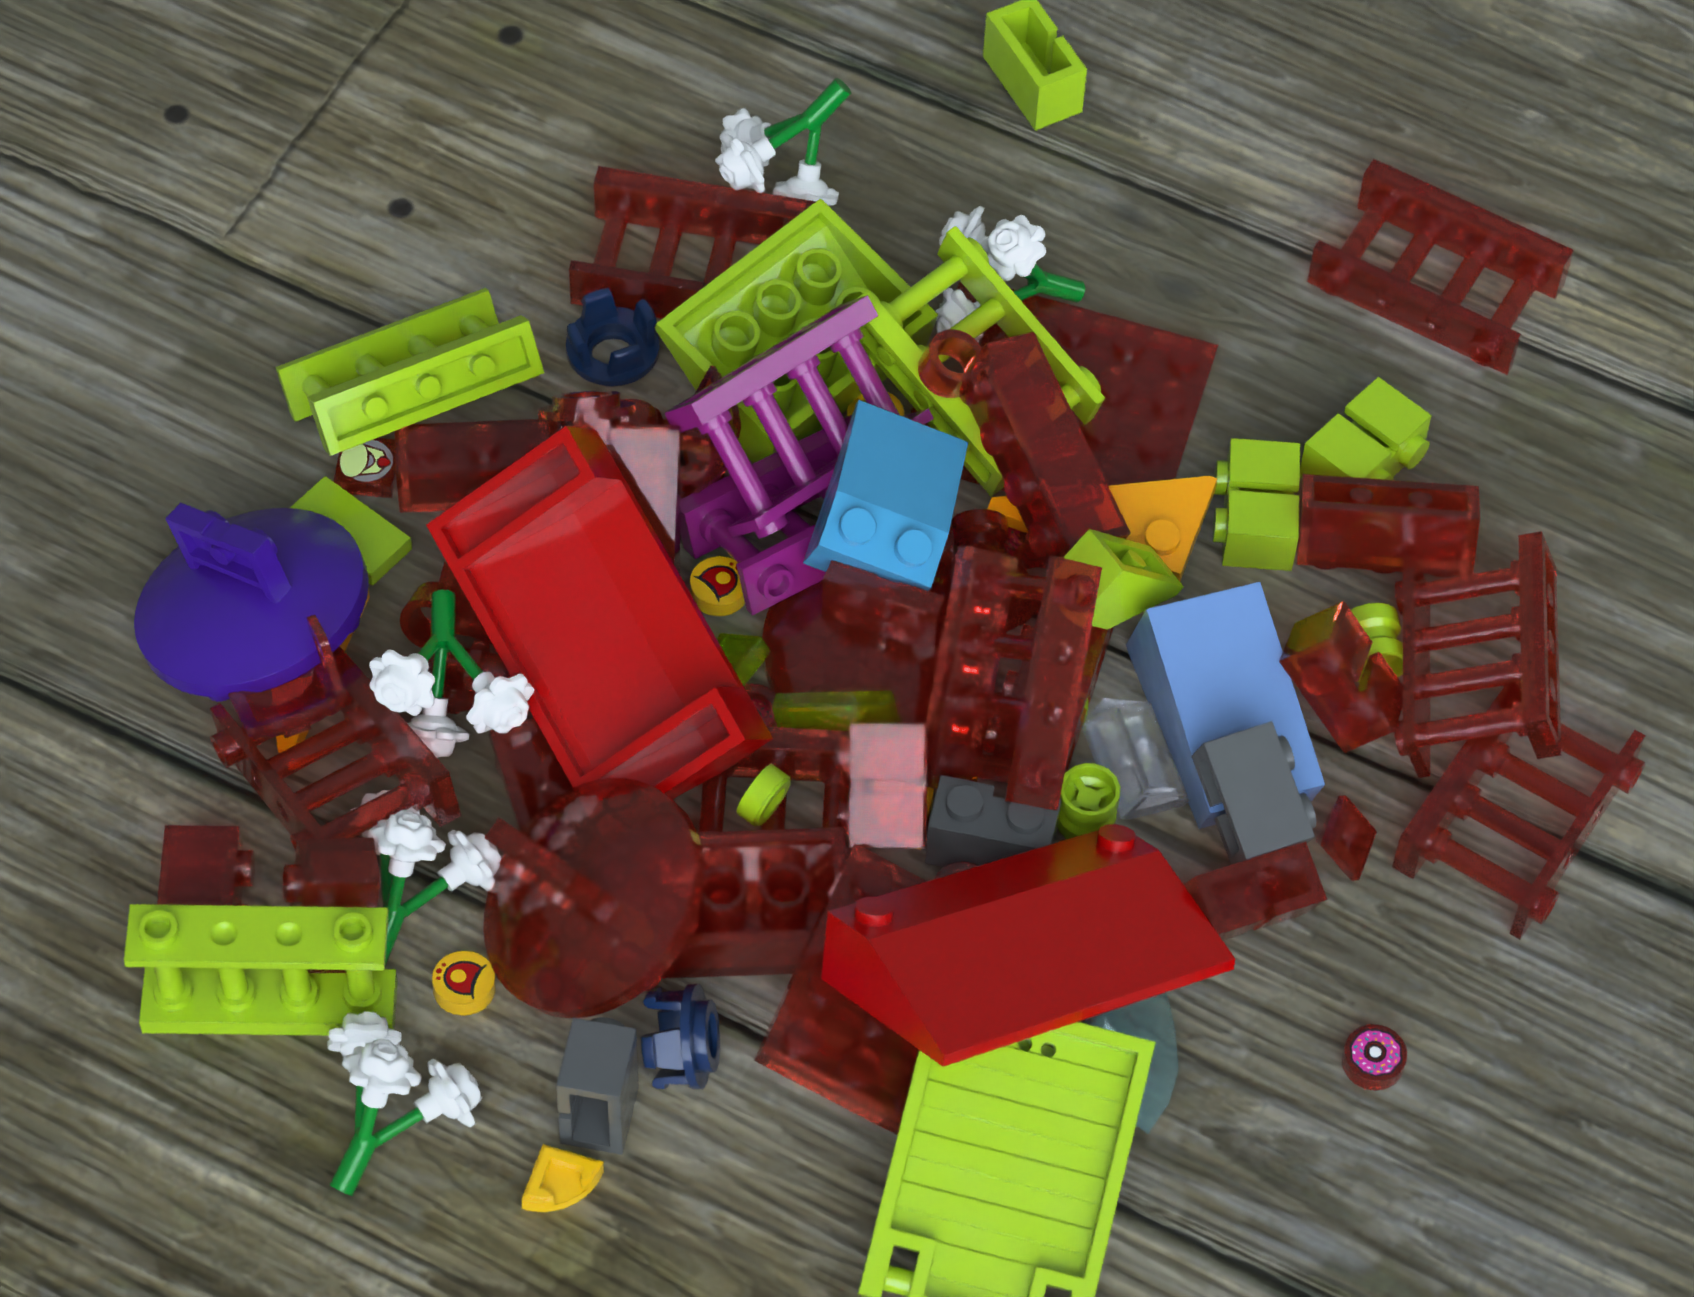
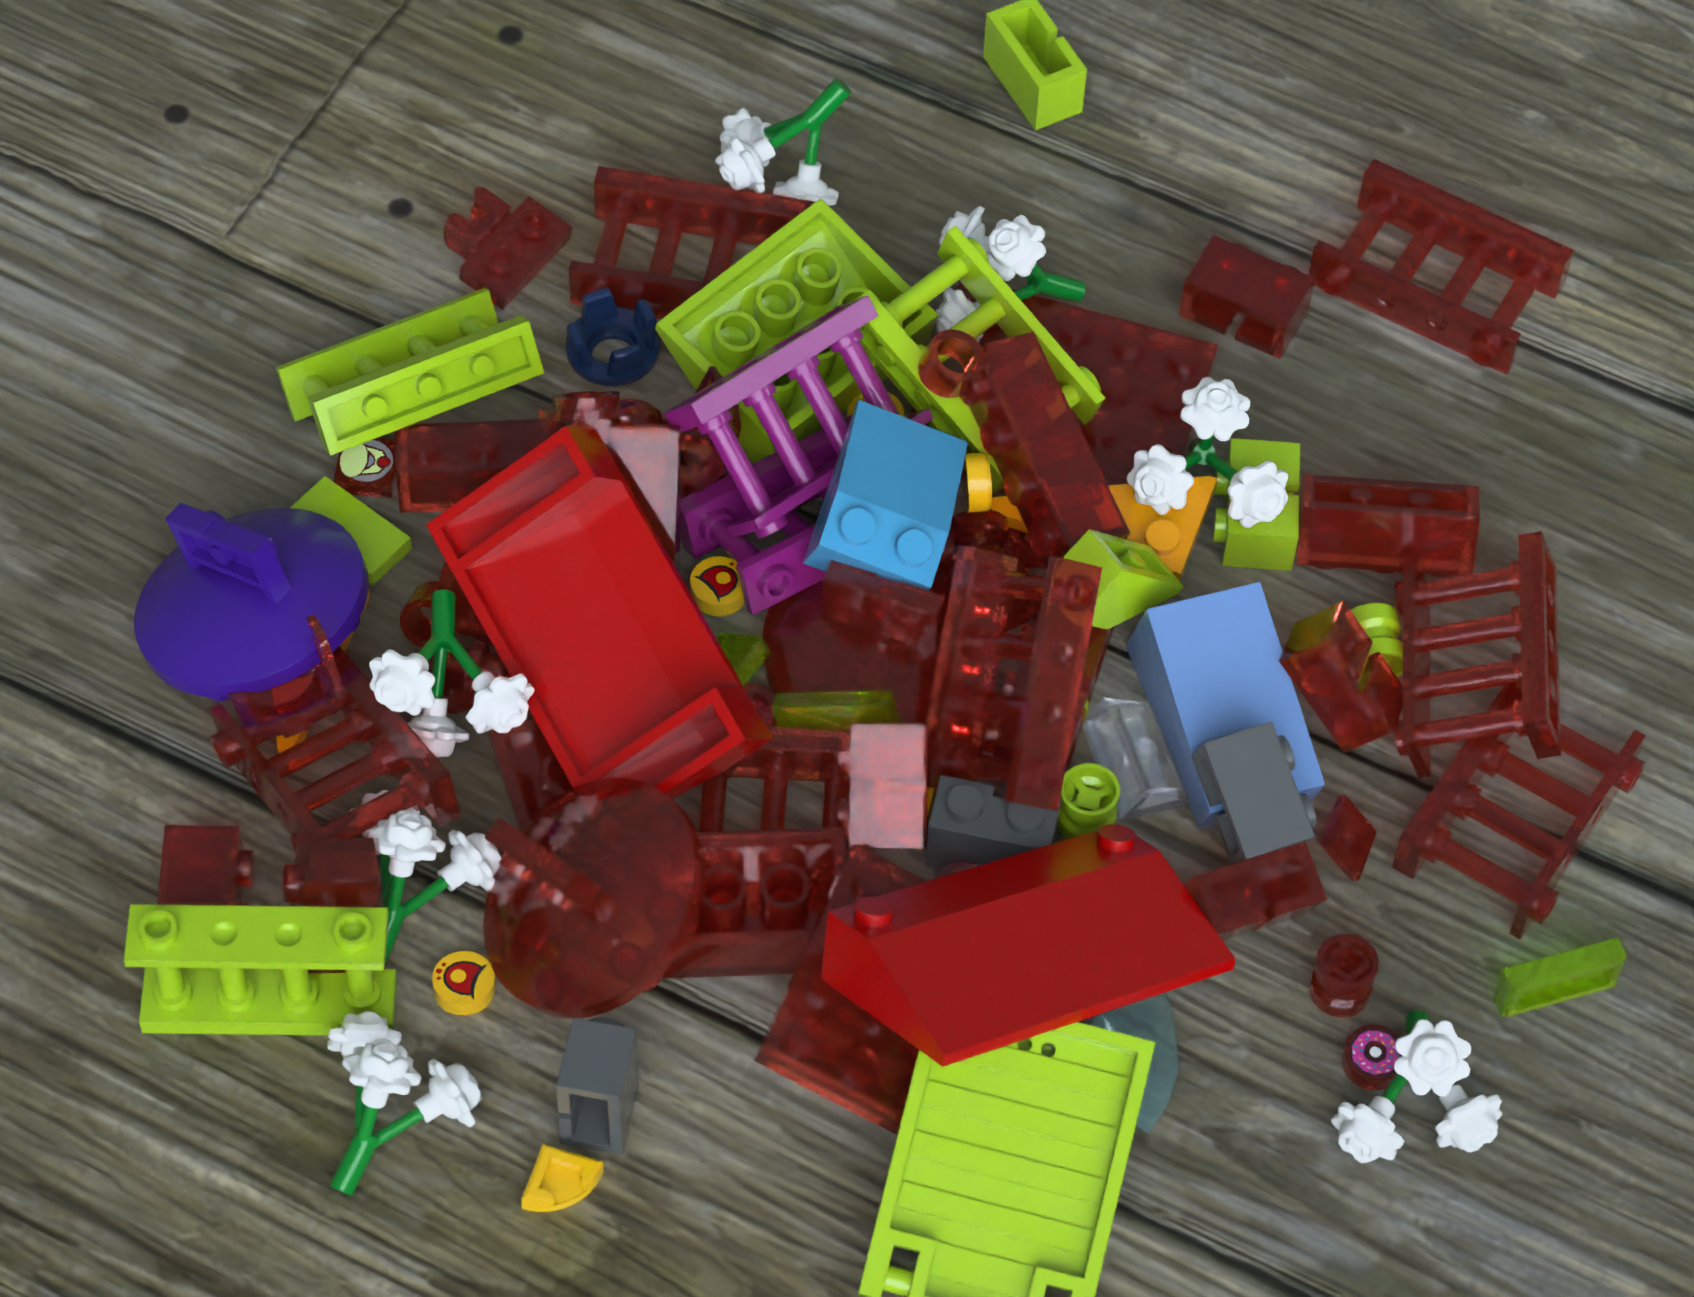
(503, 246): none -> clear red plate
(686, 1039): dark blue piece -> none
(764, 795): lime tile -> none
(977, 482): none -> yellow tile
(1213, 411): none -> white plant
(1237, 280): none -> clear red piece
(1334, 985): none -> clear red wheel
(1380, 441): lime piece -> none
(1428, 1061): none -> white plant
(1559, 977): none -> clear neon green tile

